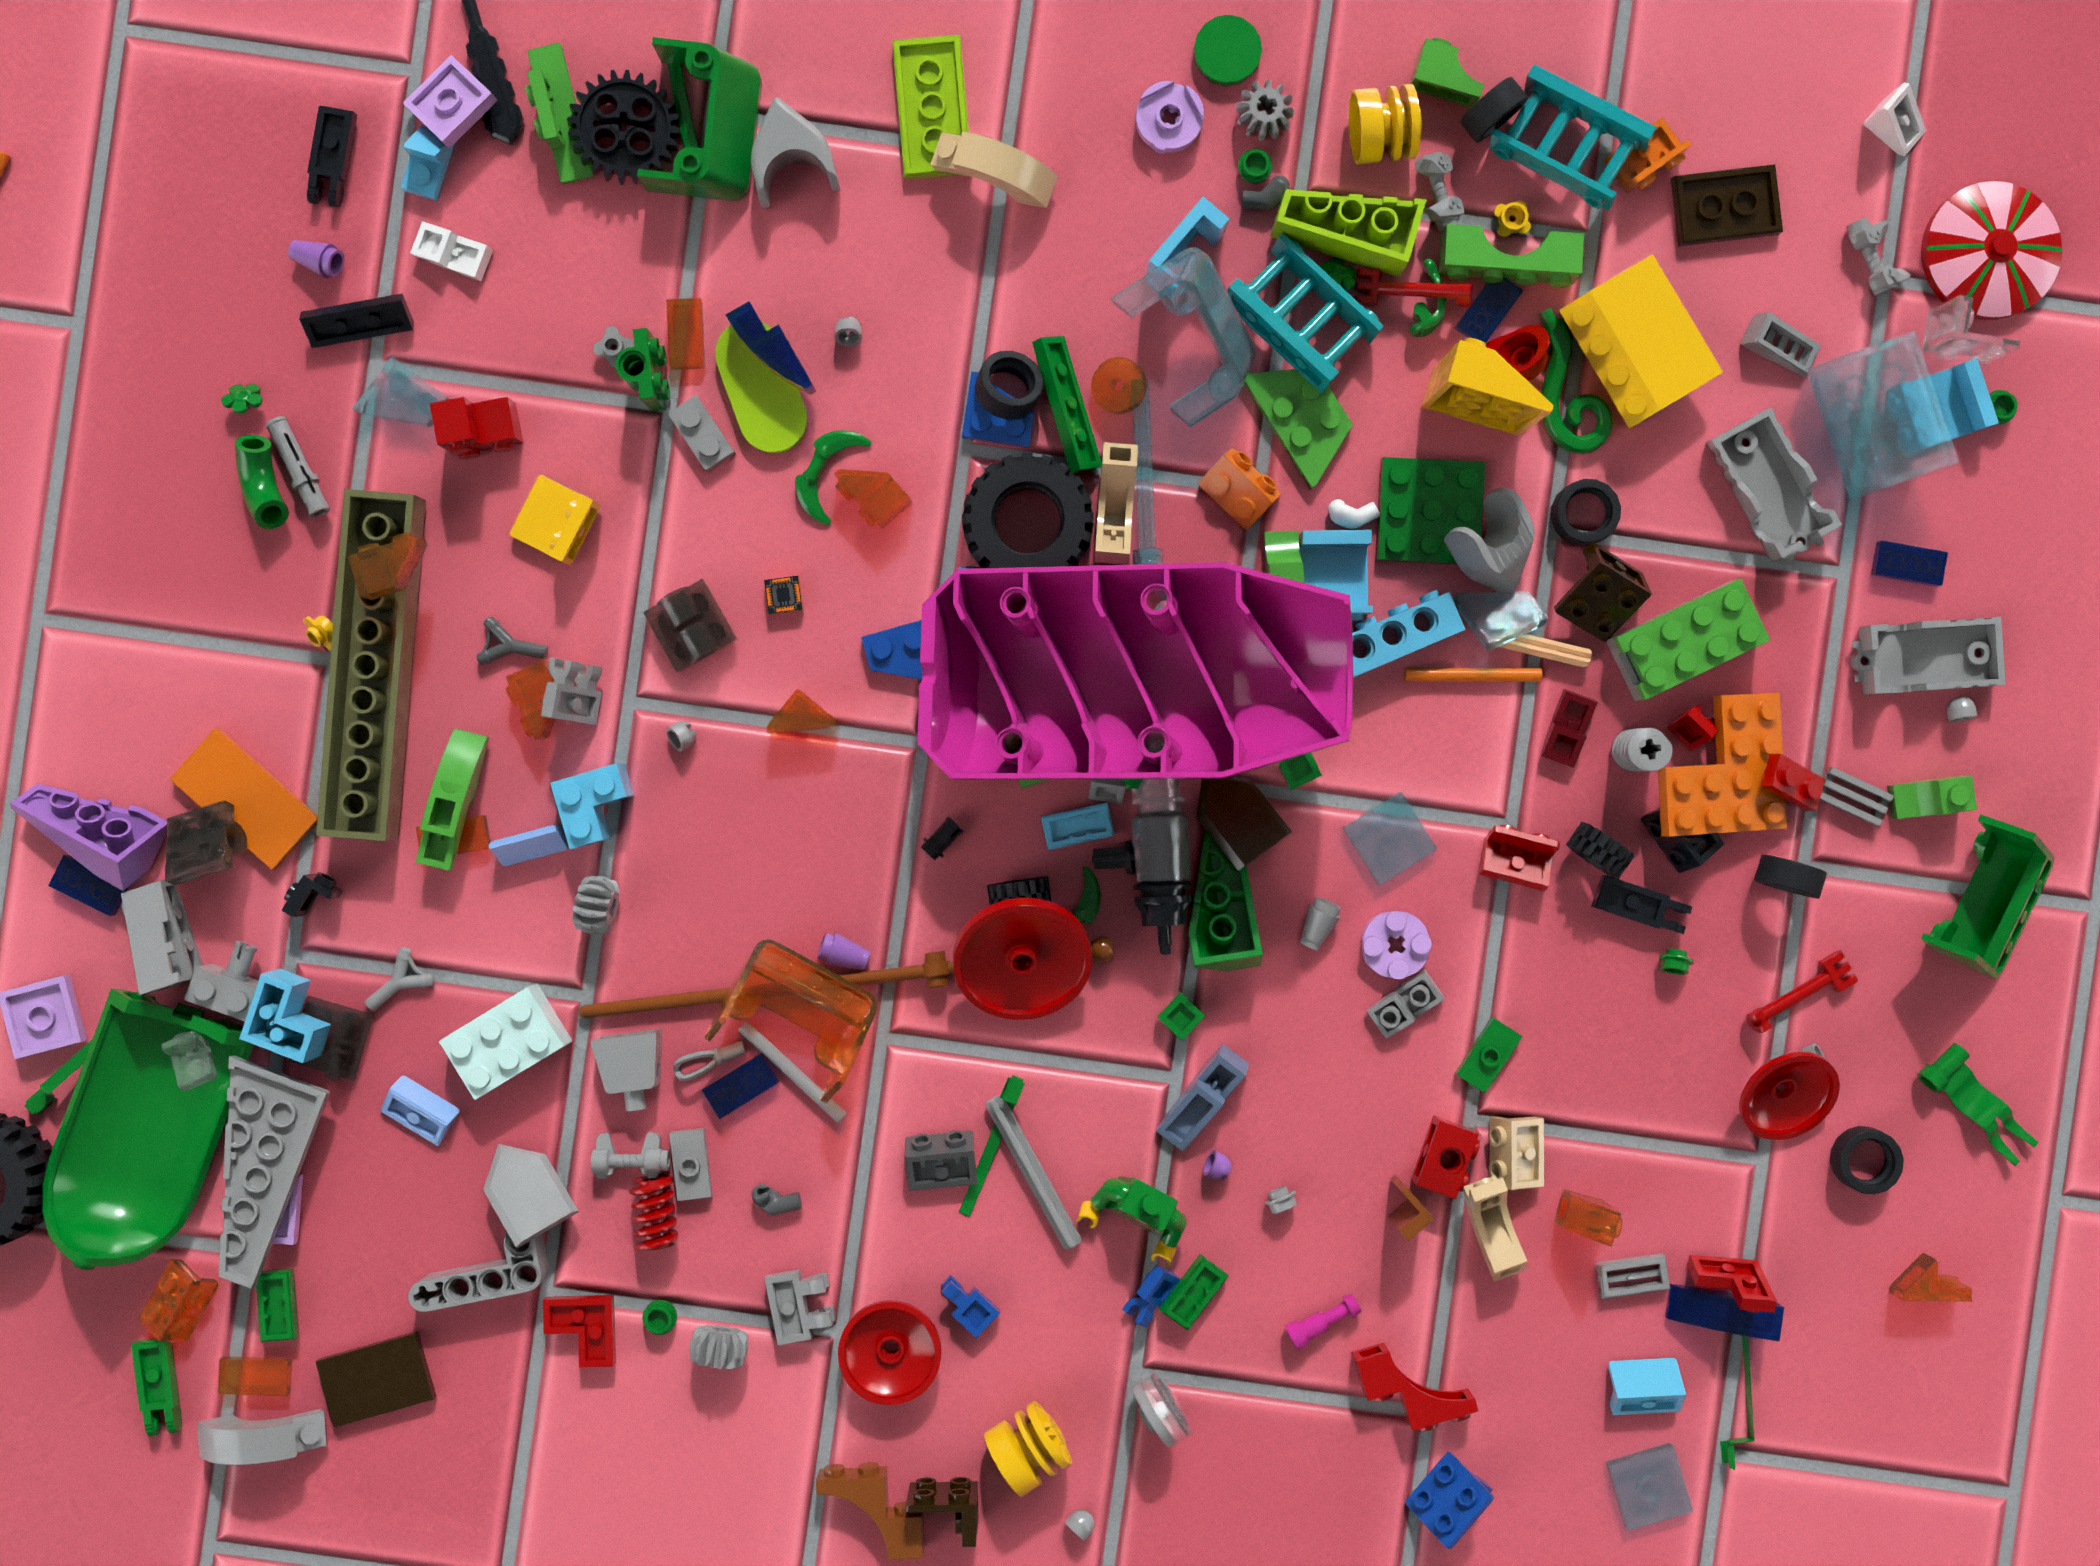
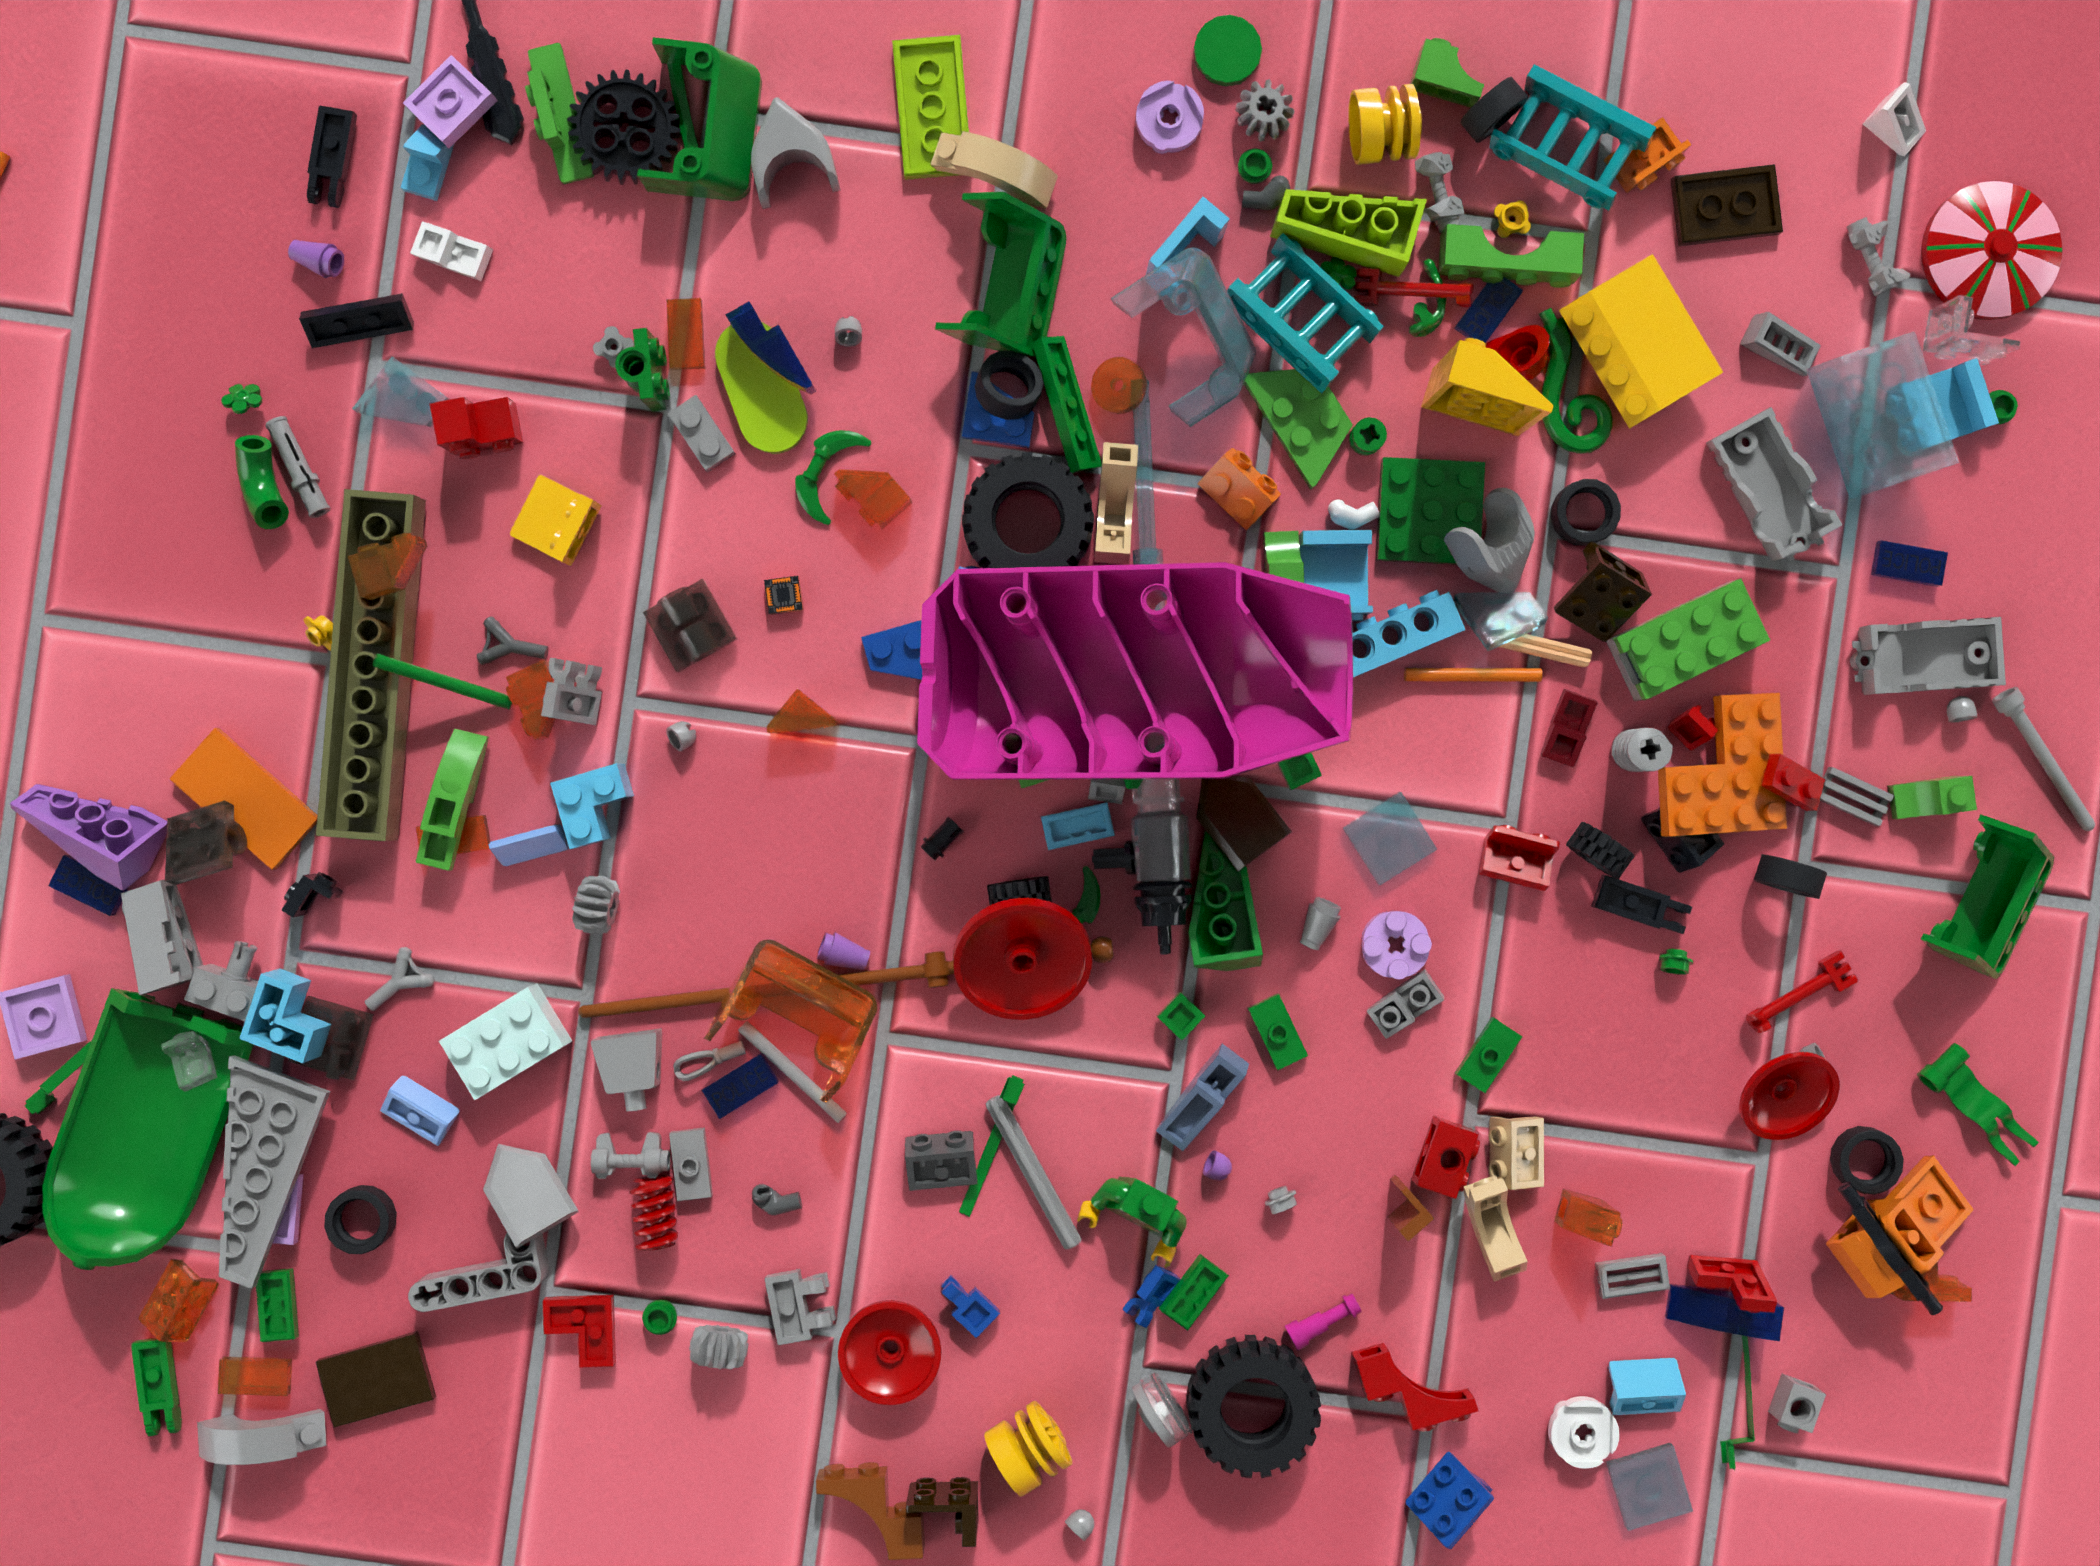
(335, 1228): none -> black tyre
(442, 681): none -> green bar
(1021, 276): none -> green windscreen
(1262, 1449): none -> black tyre
(1277, 1031): none -> green plate
(1364, 442): none -> green wheel
(1568, 1417): none -> white plate
(1787, 1392): none -> light grey brick
(1900, 1236): none -> orange piece
(2011, 704): none -> light grey piece

